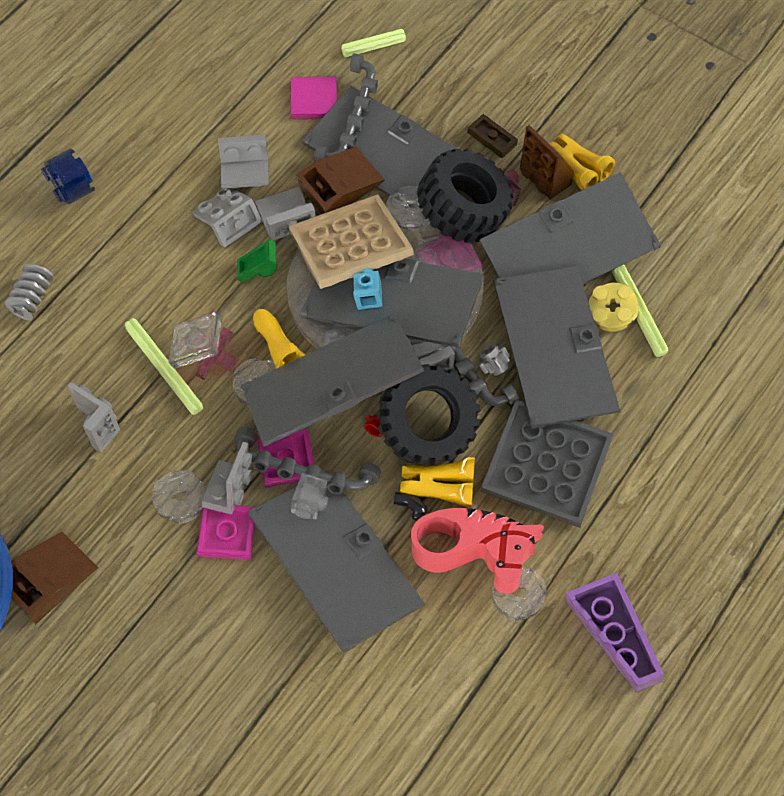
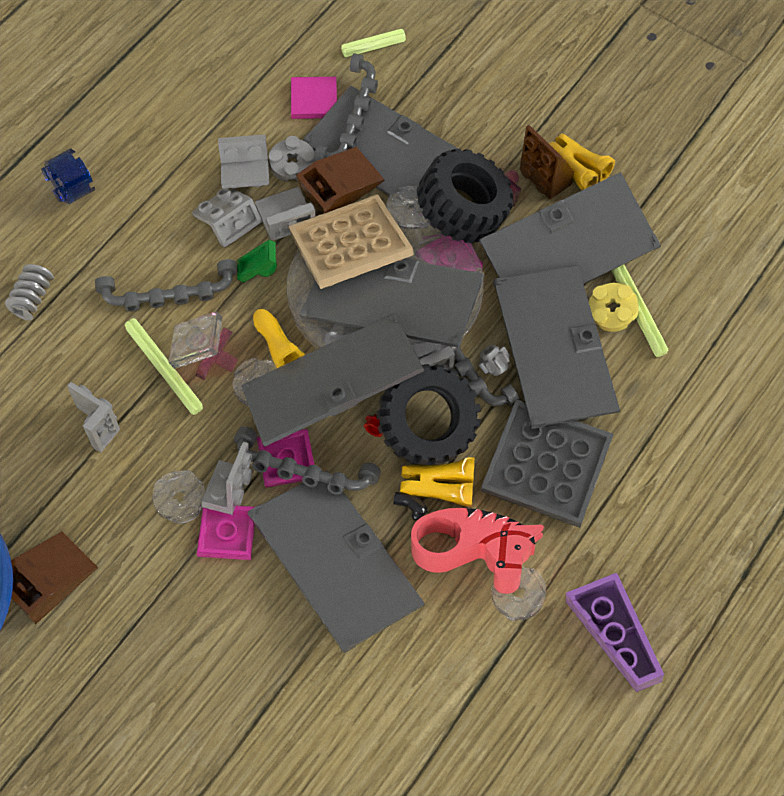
(106, 285): none -> dark grey bar
(286, 149): none -> light grey plate
(309, 497): clear brick -> none
(367, 284): medium azure brick -> none
(492, 136): dark brown plate -> none

